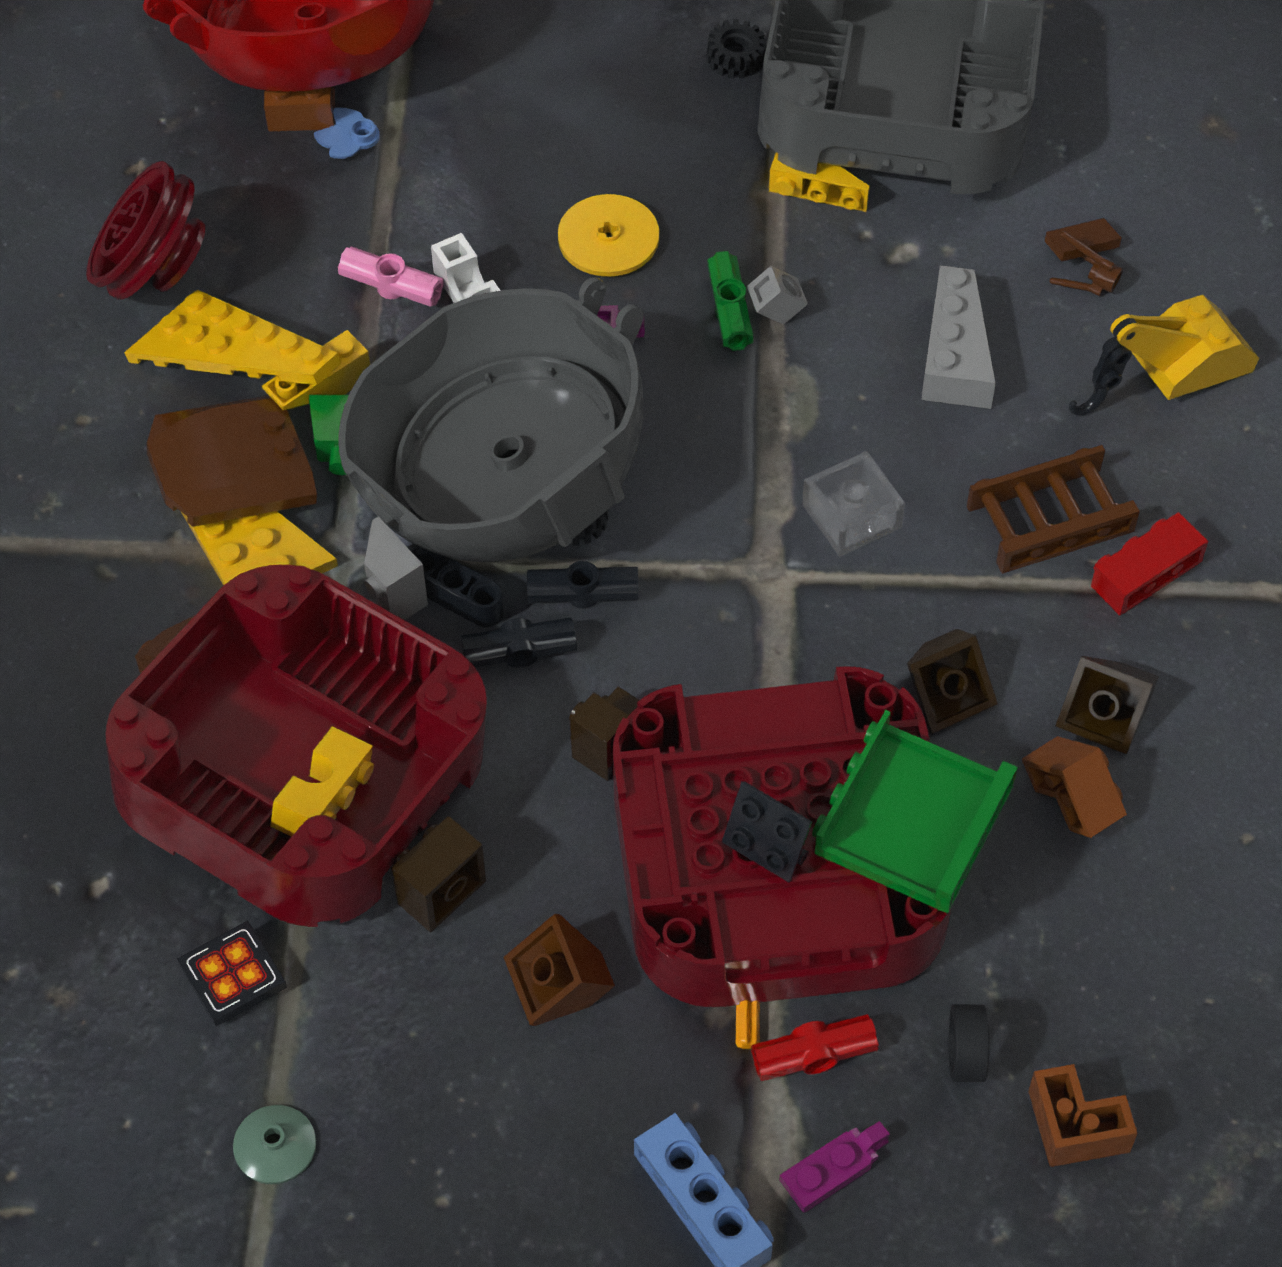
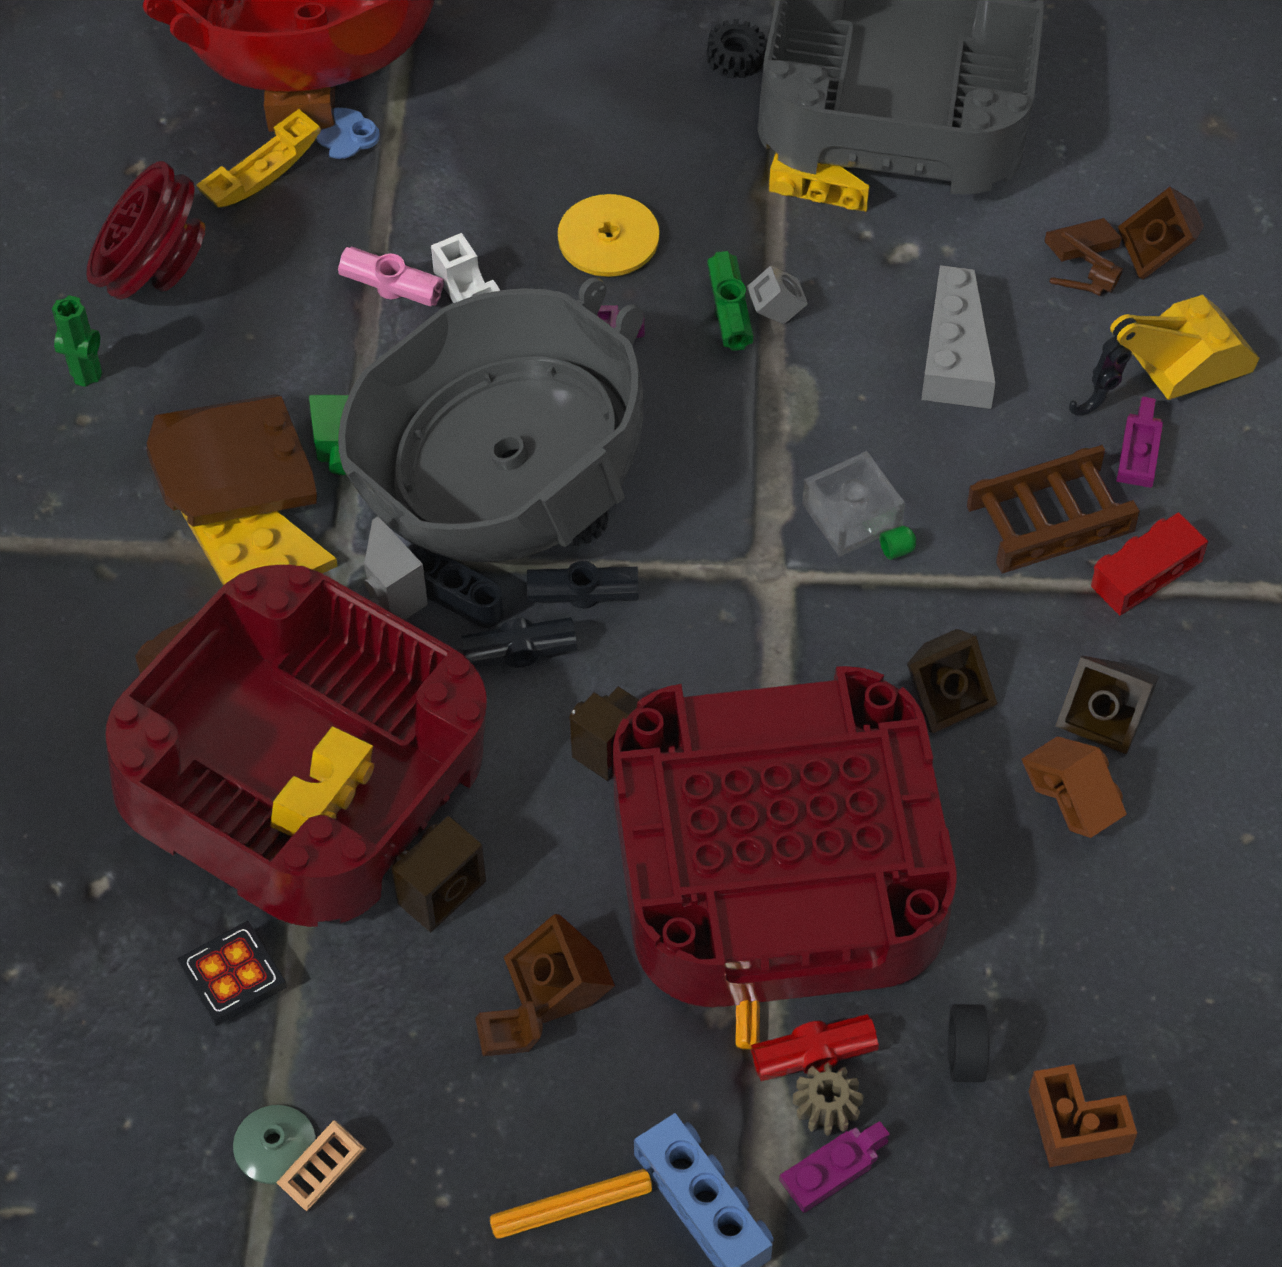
(77, 340): none -> green piece
(225, 339): yellow wing -> none
(263, 166): none -> yellow slope
(335, 1130): none -> light nougat slope
(340, 381): yellow slope -> none
(509, 1030): none -> reddish brown bracket
(570, 1203): none -> light orange axle
(767, 832): black hinge -> none
(843, 1099): none -> dark tan gear
(897, 542): none -> green piece
(912, 814): green panel -> none
(1140, 446): none -> magenta hinge
(1160, 230): none -> reddish brown slope

